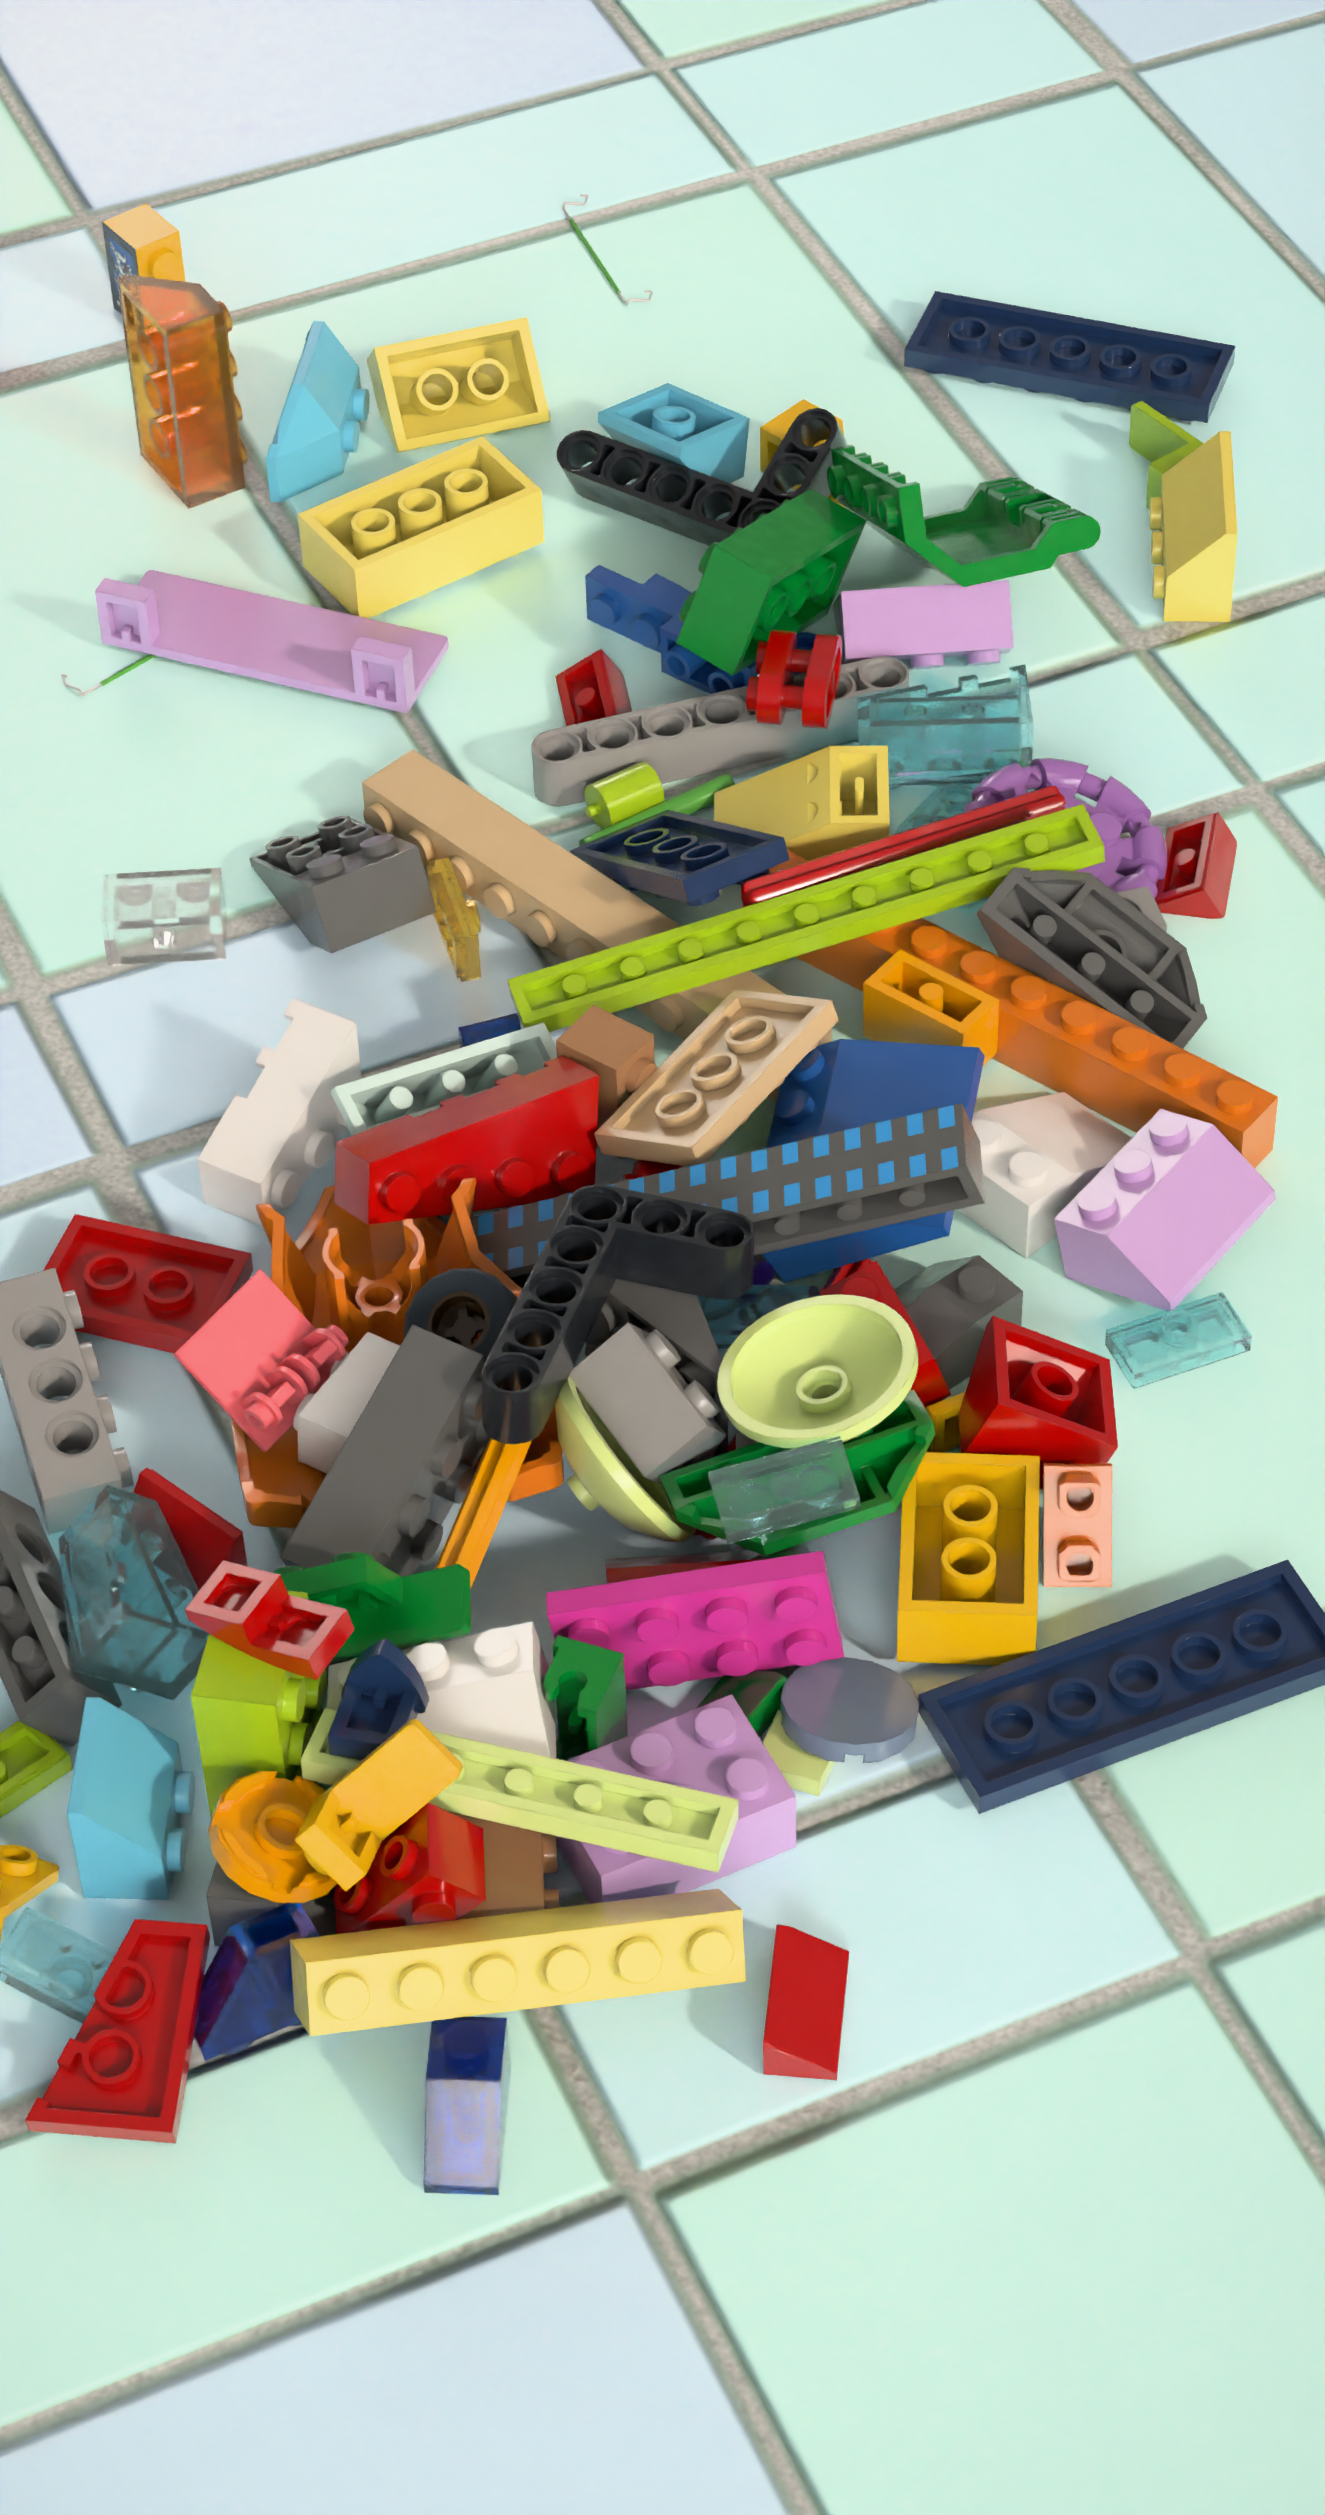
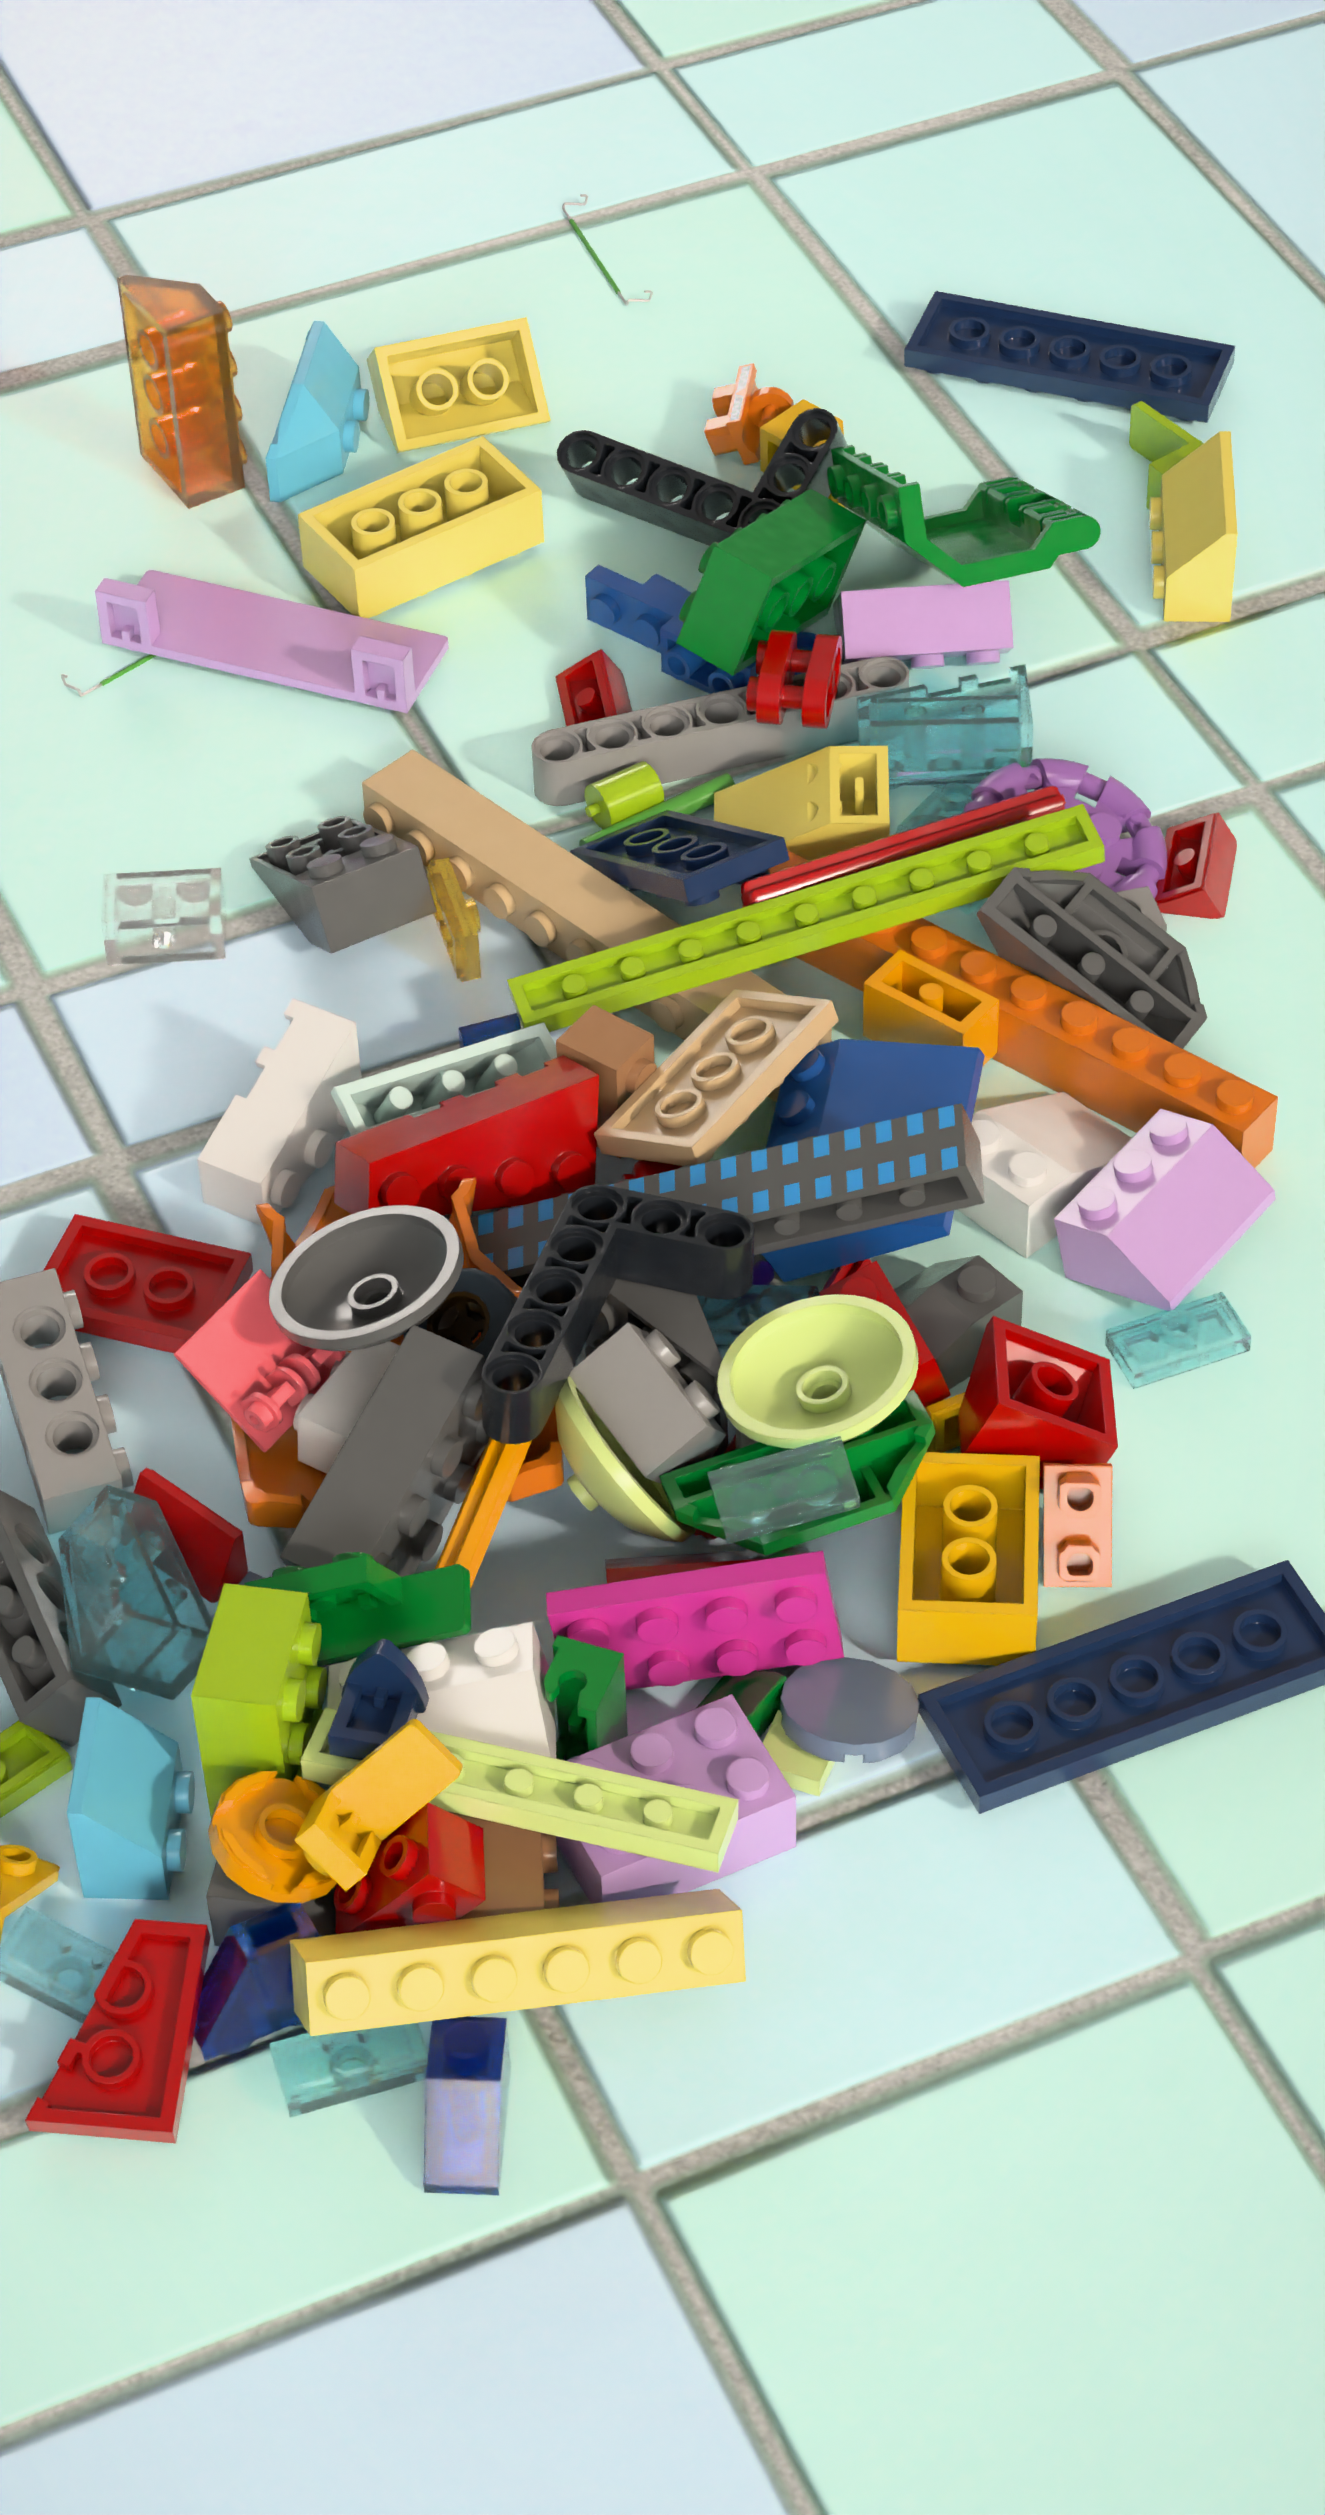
(141, 245): yellow brick -> none
(261, 1619): red slope -> none
(347, 2065): none -> clear light blue plate
(366, 1278): none -> dark grey dish
(682, 430): medium azure slope -> none
(741, 413): none -> orange hips
(804, 2006): red slope -> none

